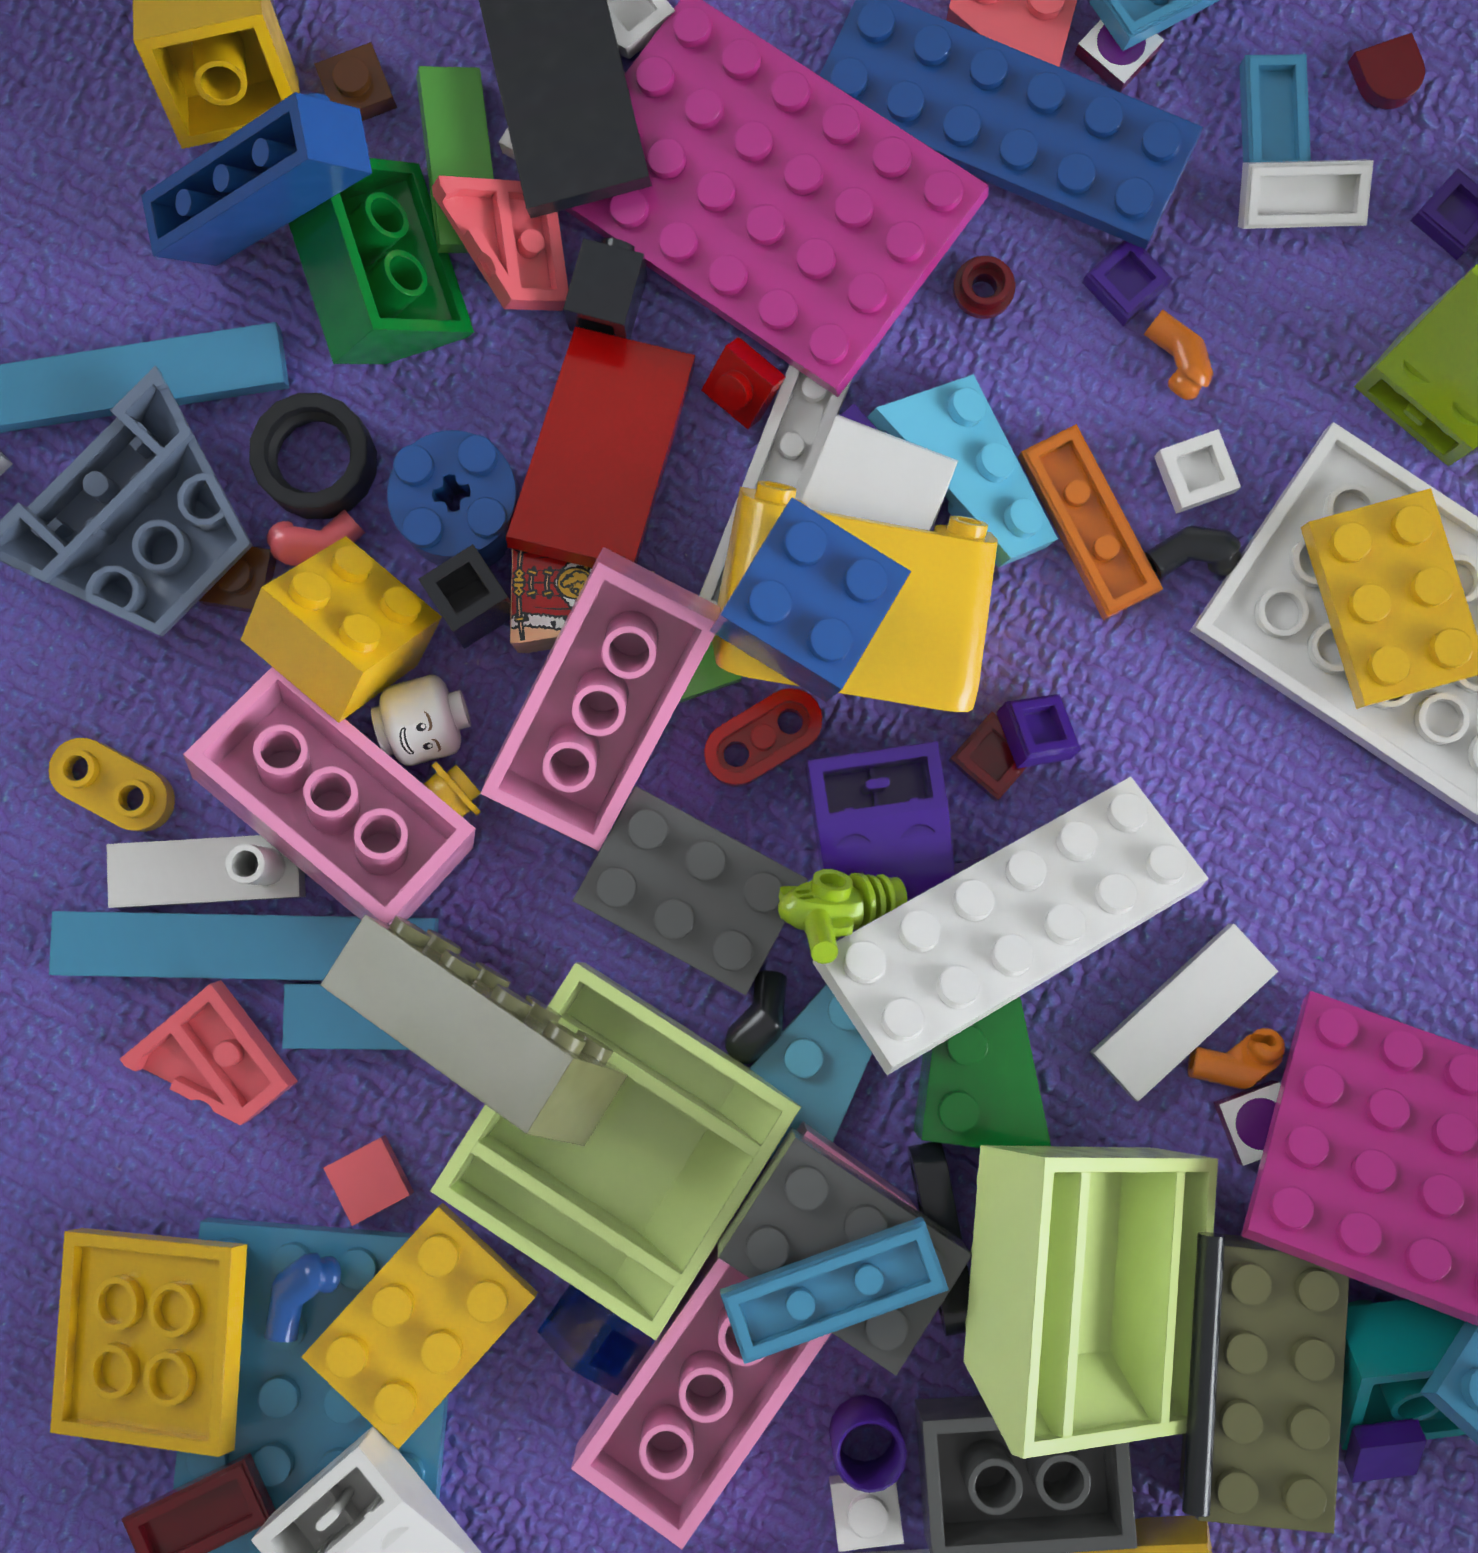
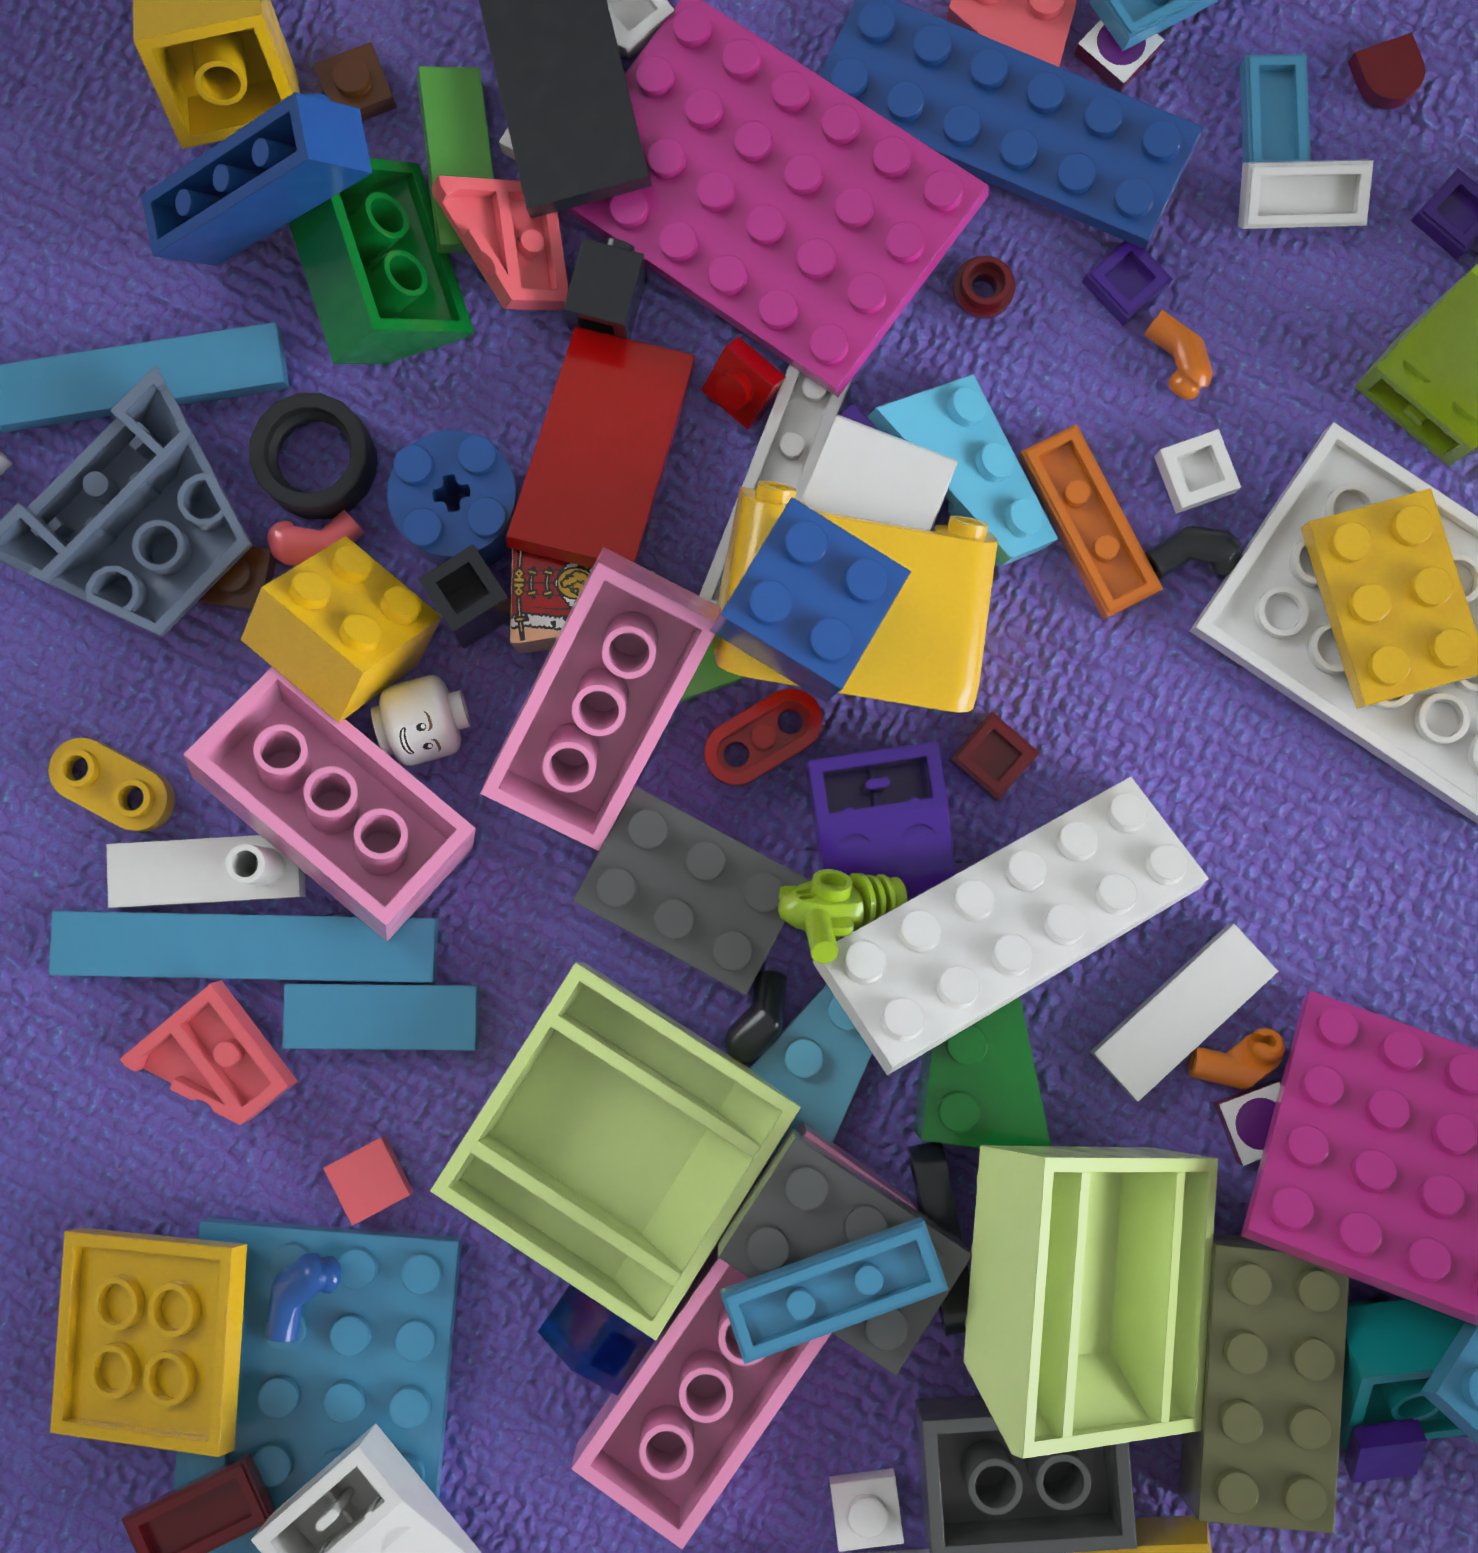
(420, 1325): yellow plate -> none
(454, 789): yellow plate -> none
(476, 1029): brick -> none
(873, 1474): dark purple piece -> none
(1038, 730): dark purple tile -> none
(1203, 1374): black bar -> none

